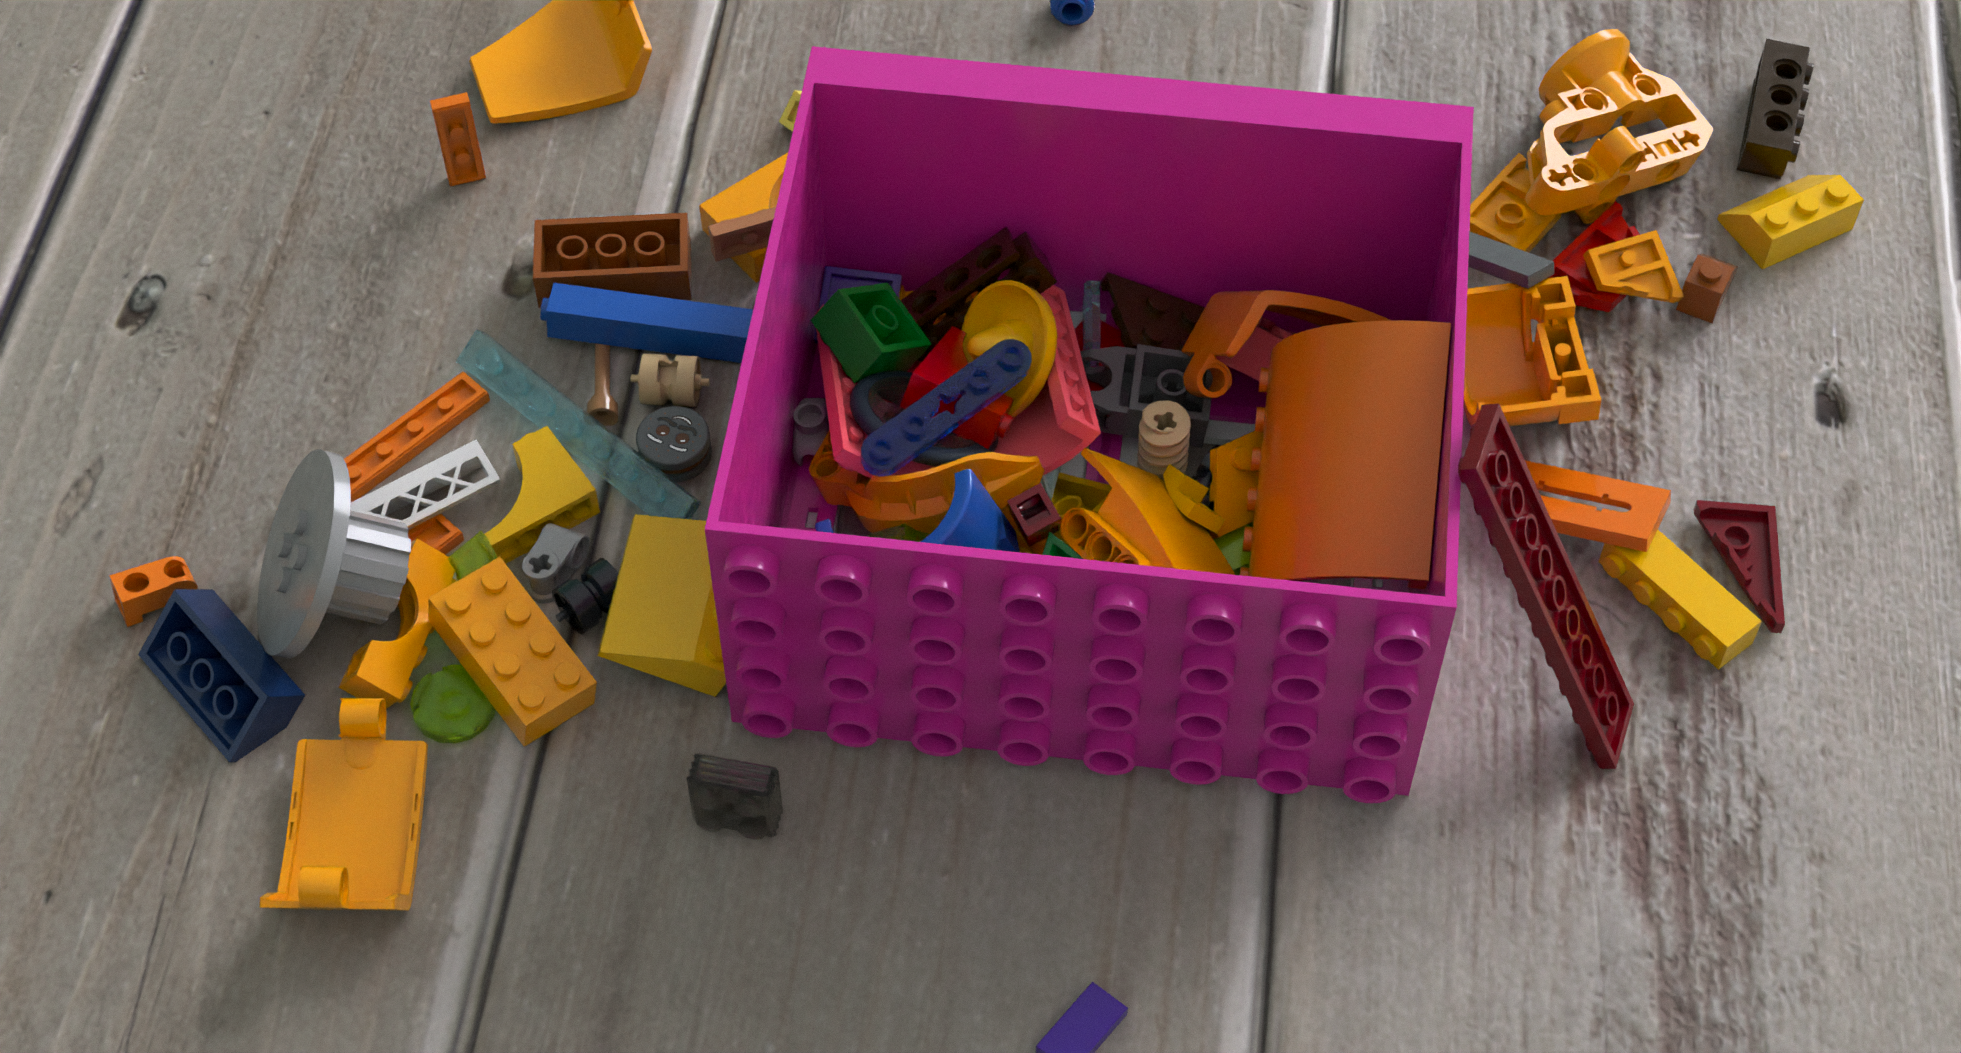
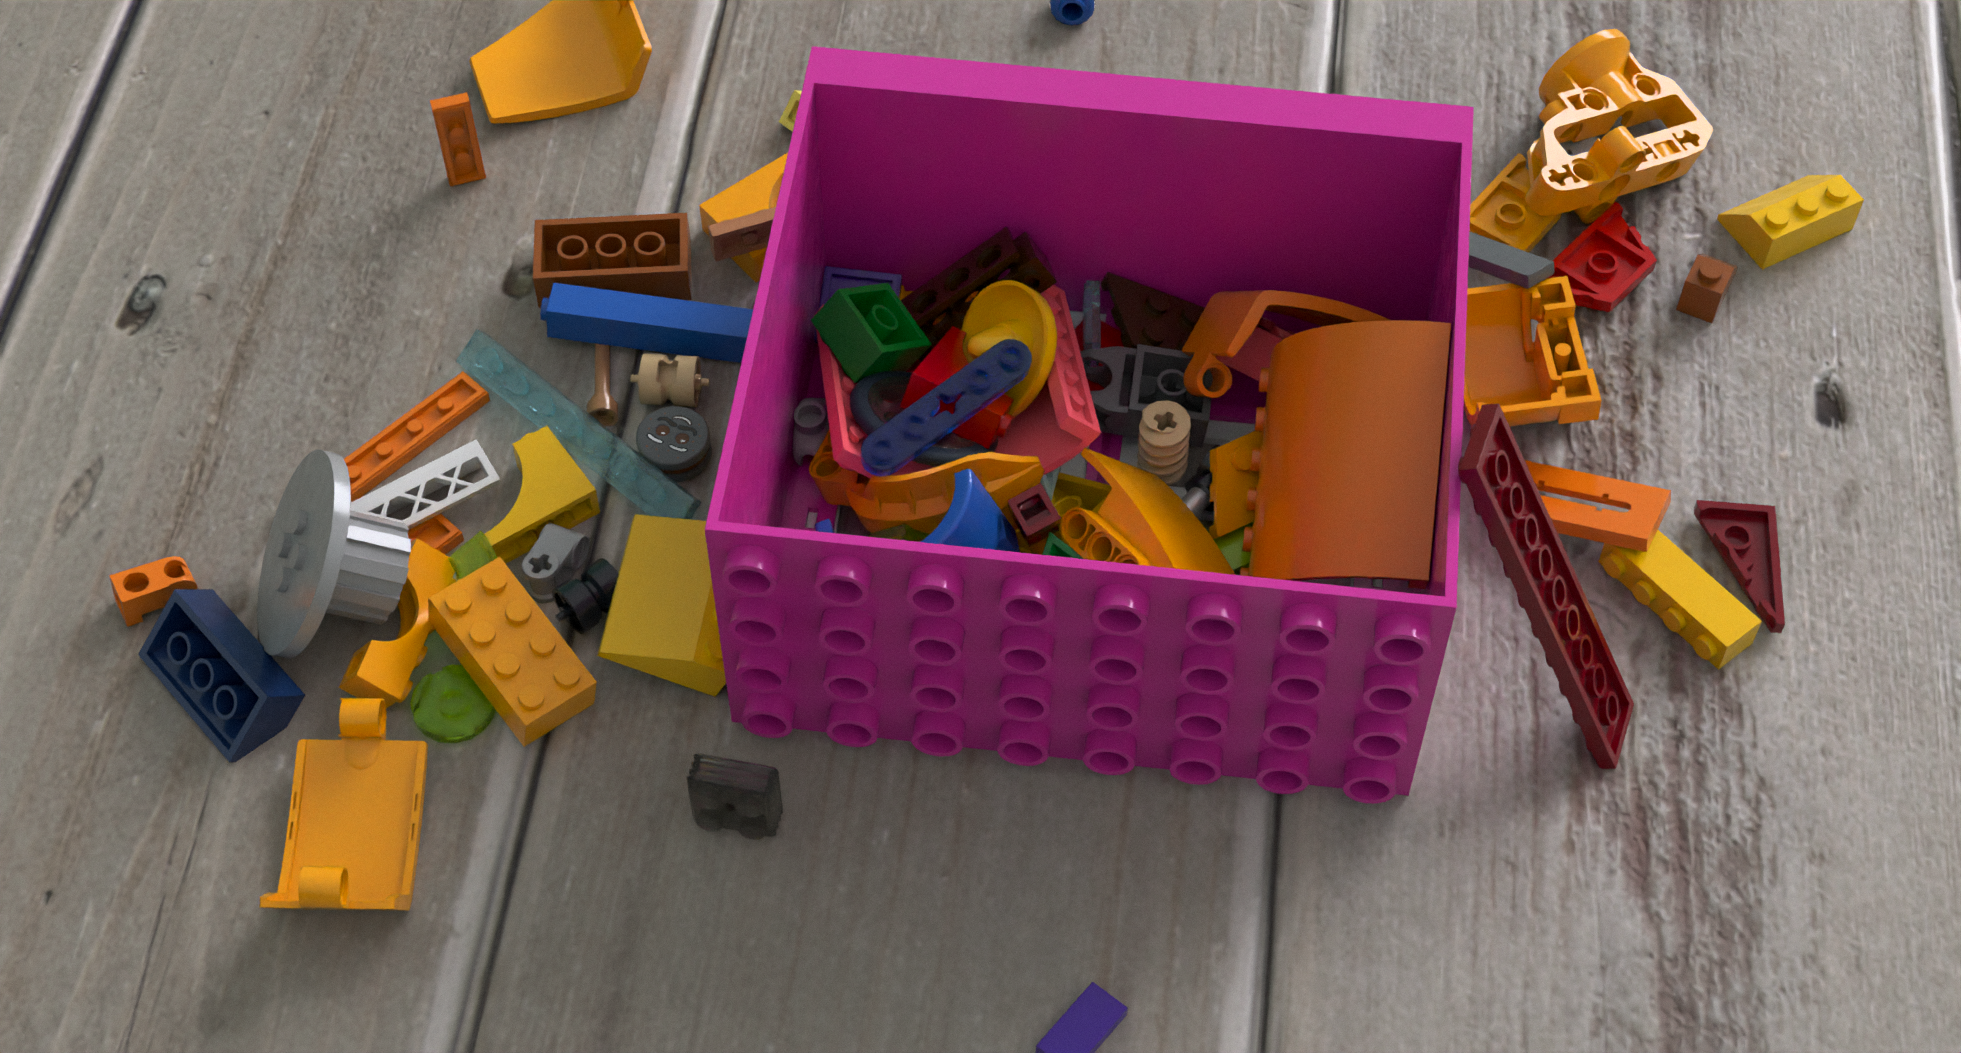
(1187, 497): yellow slope -> none
(1635, 268): light orange wing -> none
(1774, 109): dark brown brick -> none

